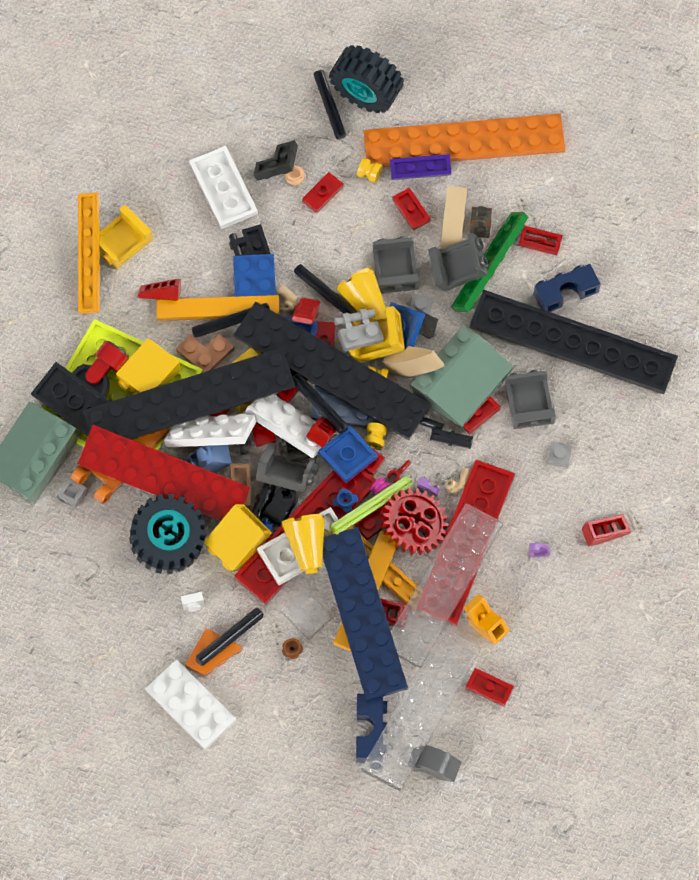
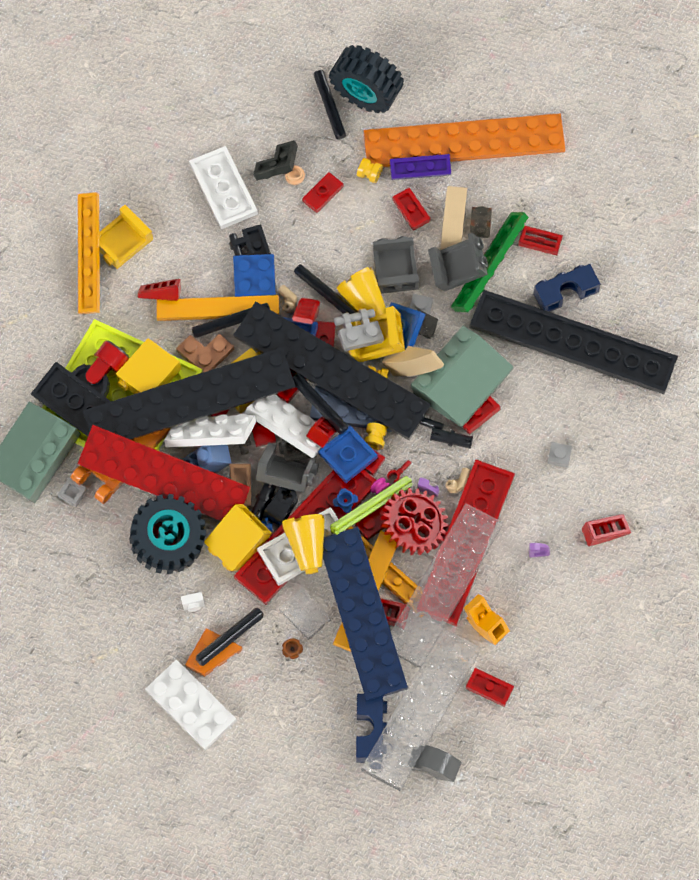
(529, 399): dark grey panel -> none

